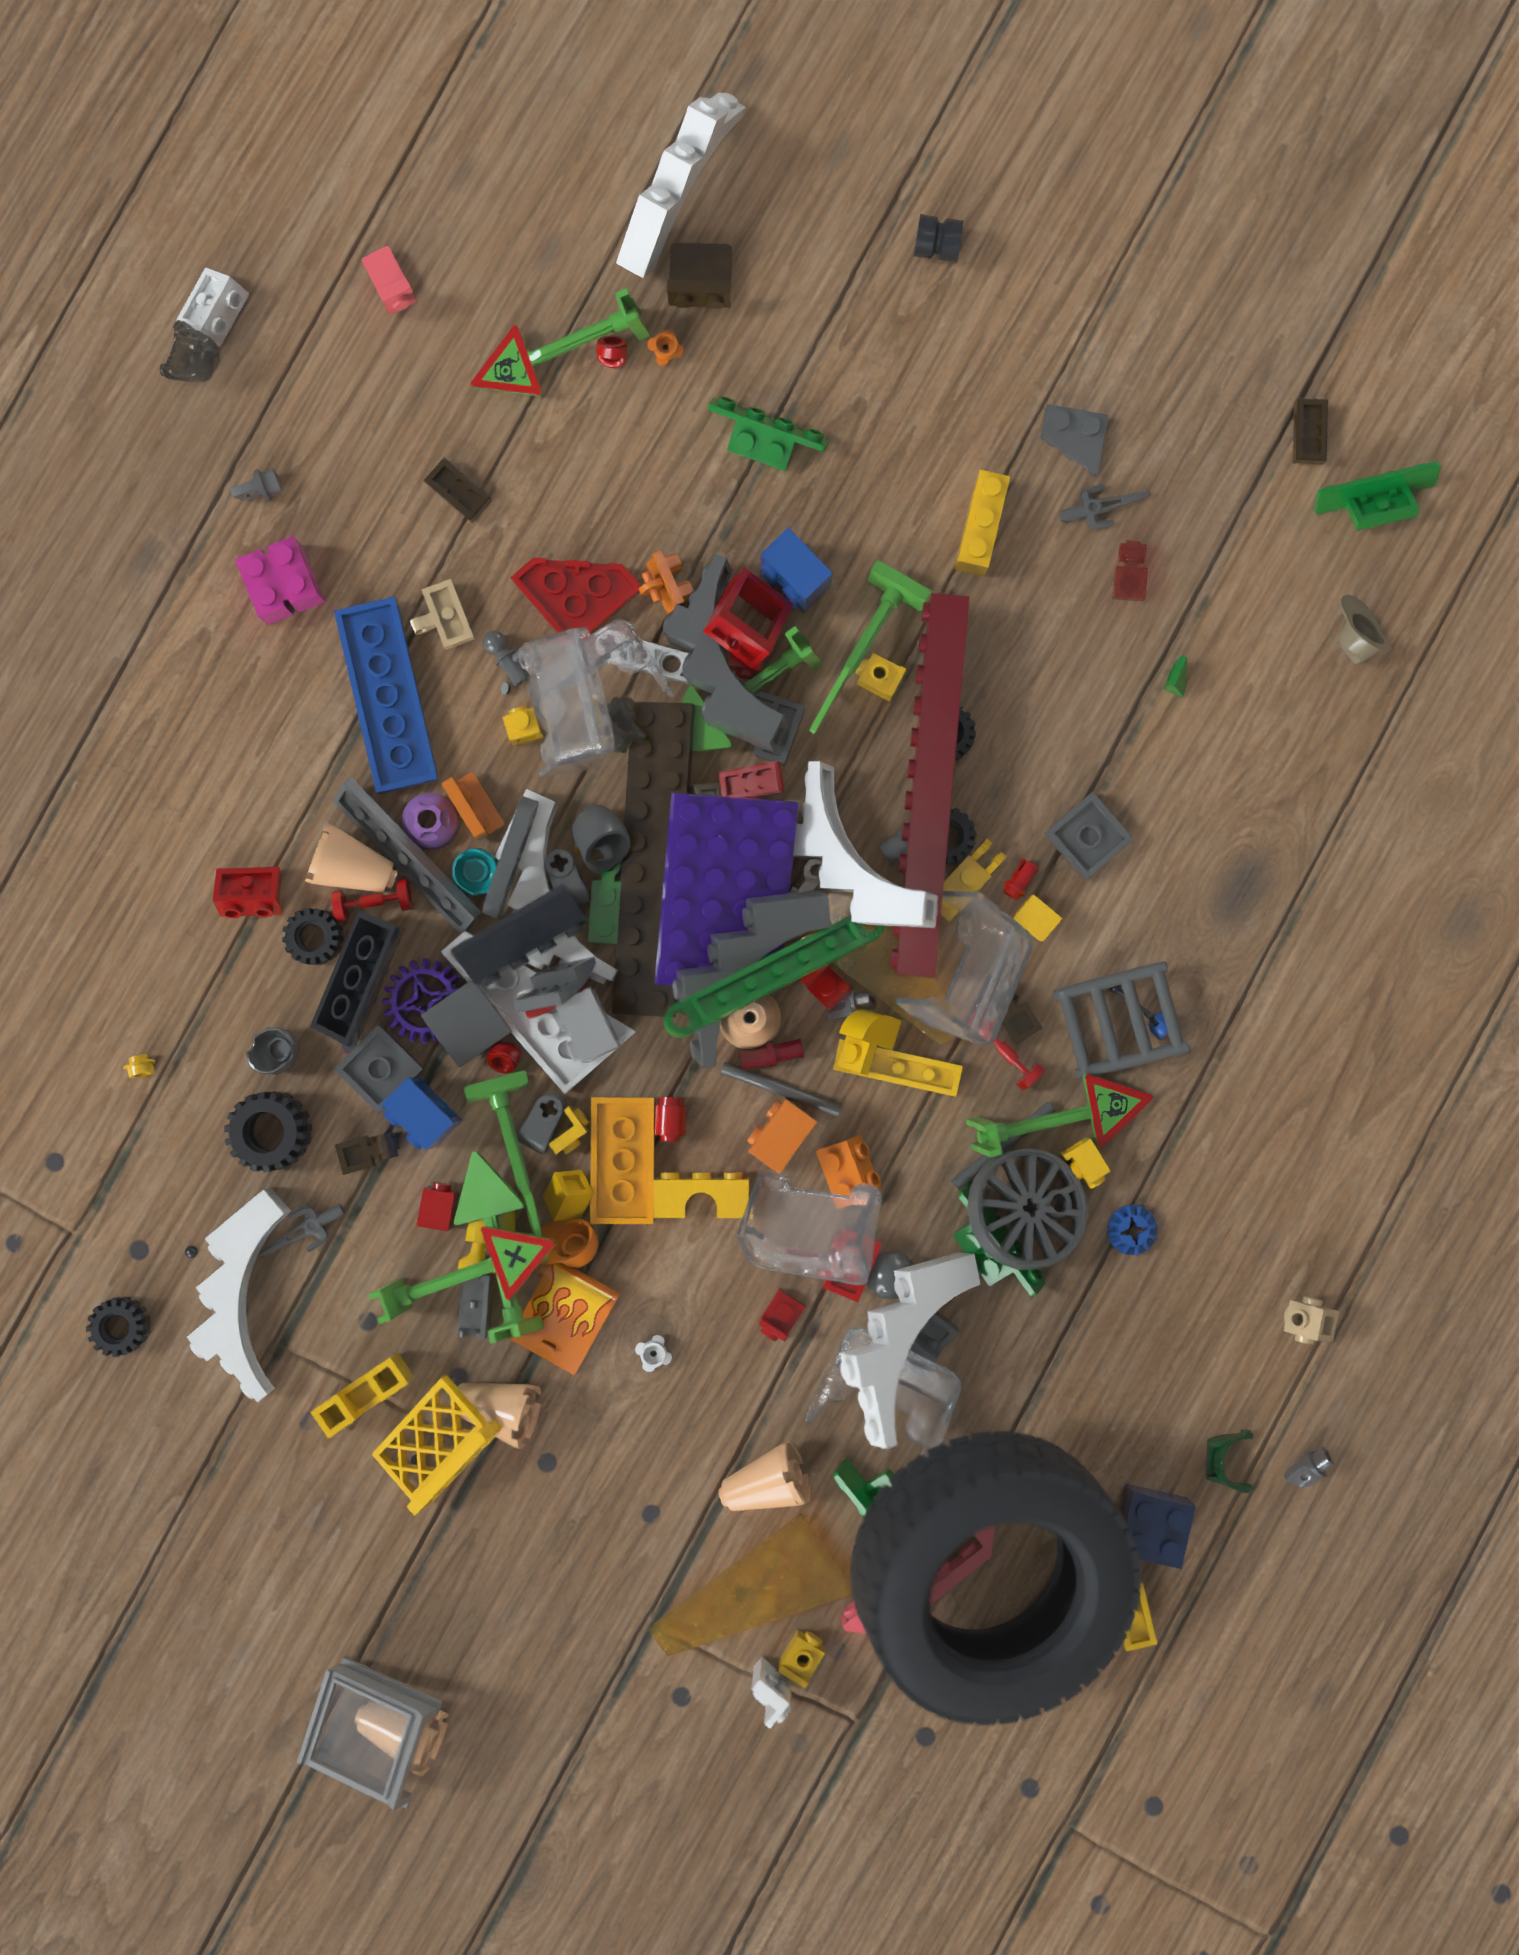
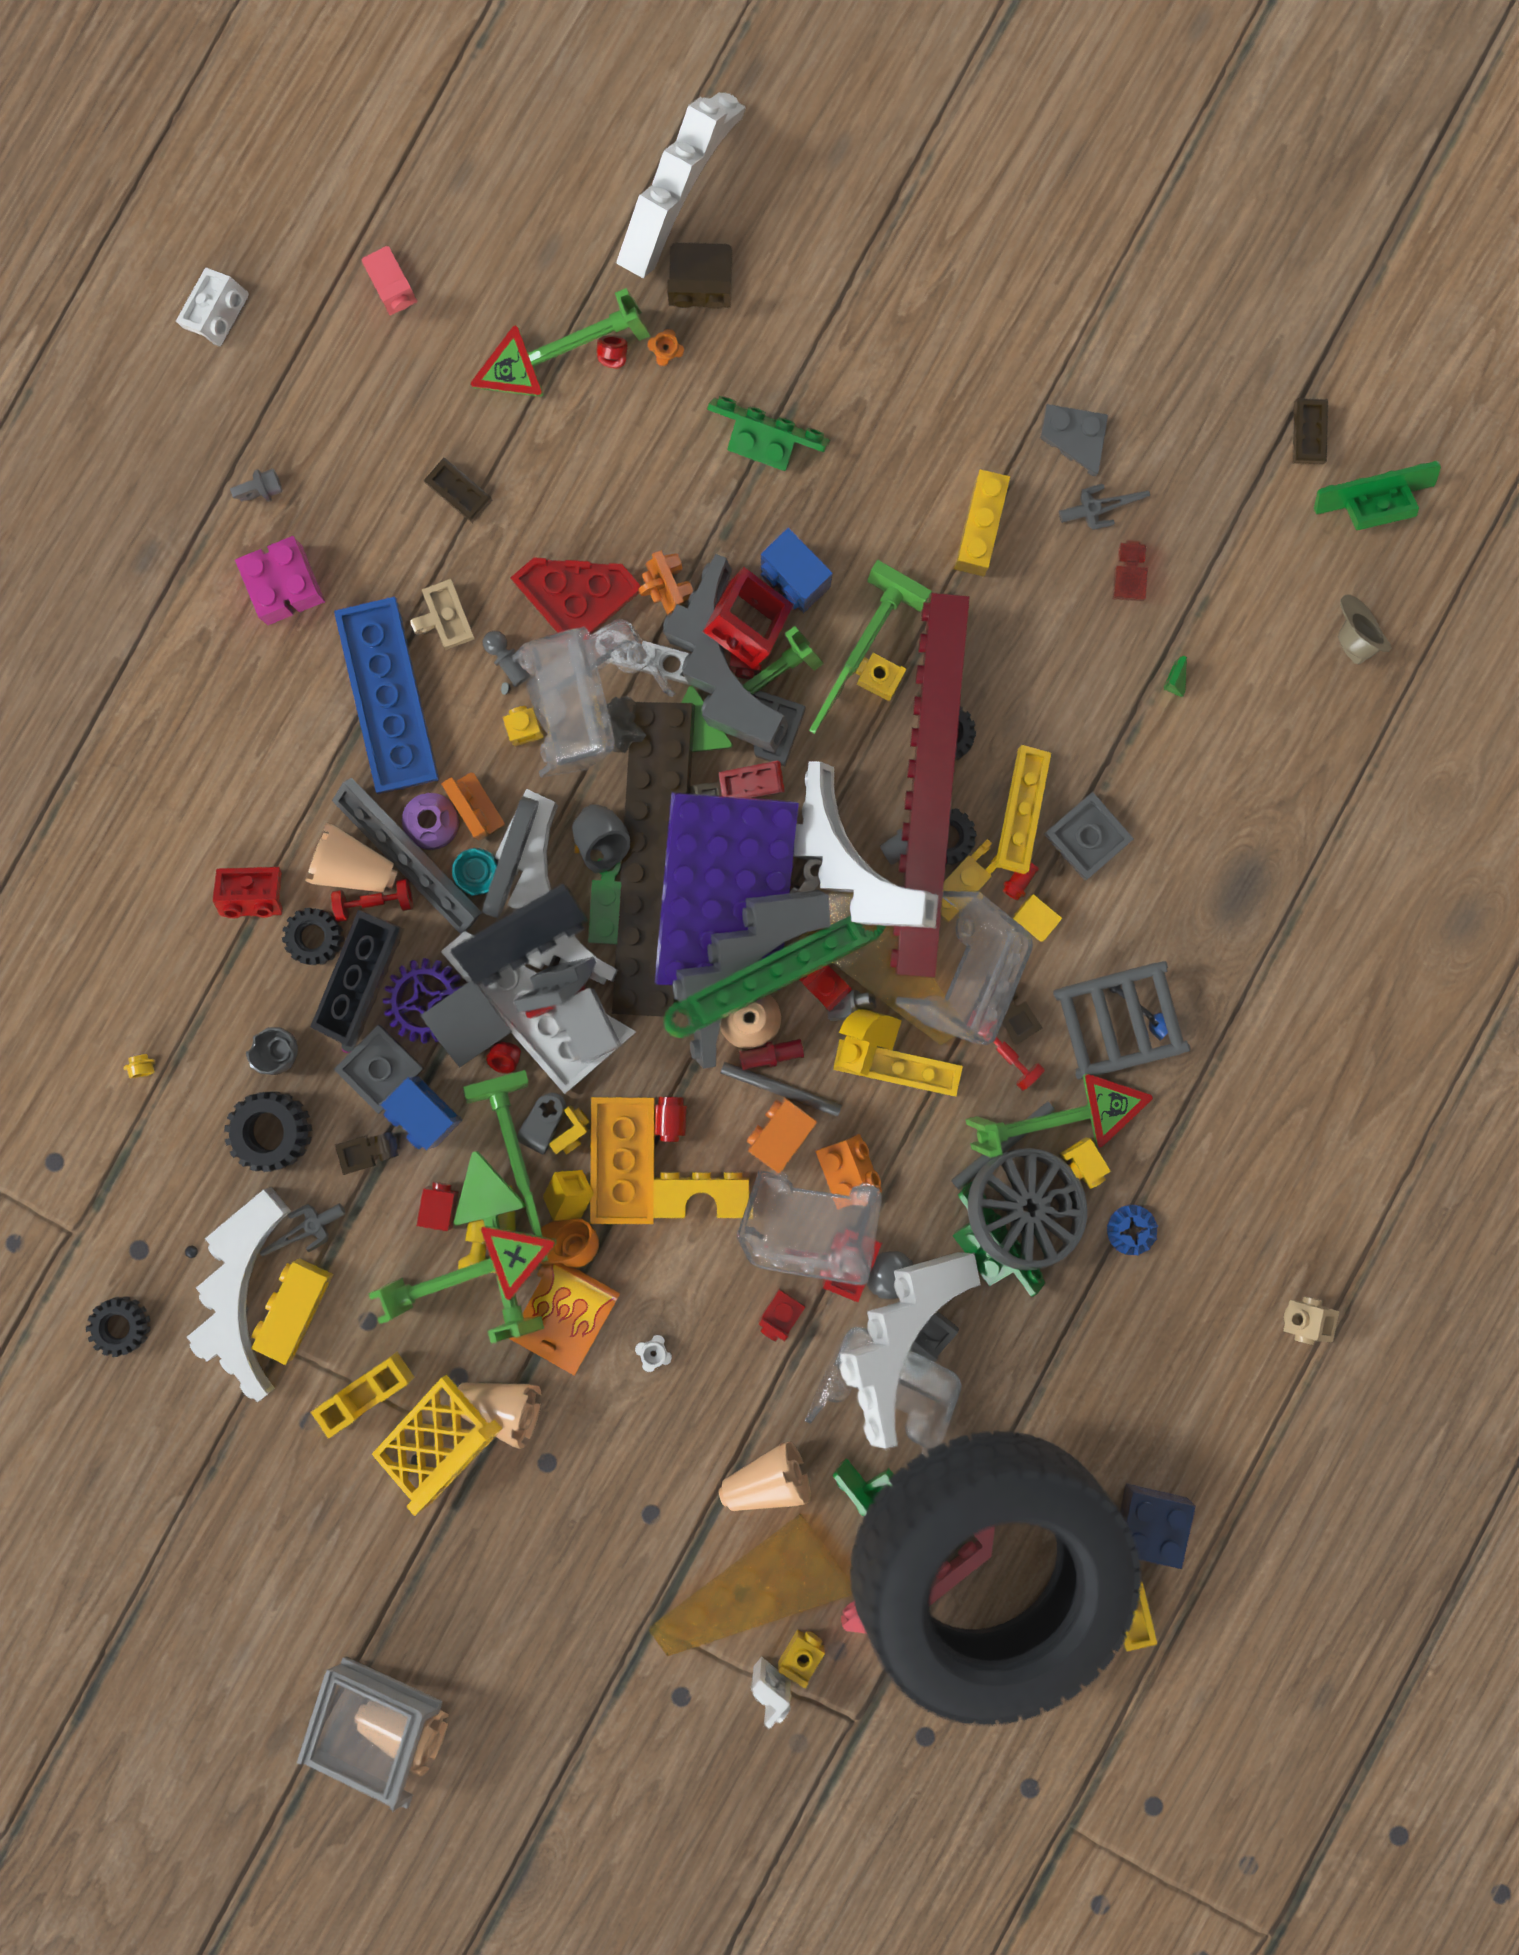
(192, 355): clear smoke hair -> none
(291, 1310): none -> yellow brick
(475, 1307): flat silver hinge -> none
(570, 877): dark grey piece -> none
(938, 238): black wheel -> none
(1023, 809): none -> yellow plate
(1216, 1451): dark green helmet -> none
(1309, 1468): flat silver piece -> none

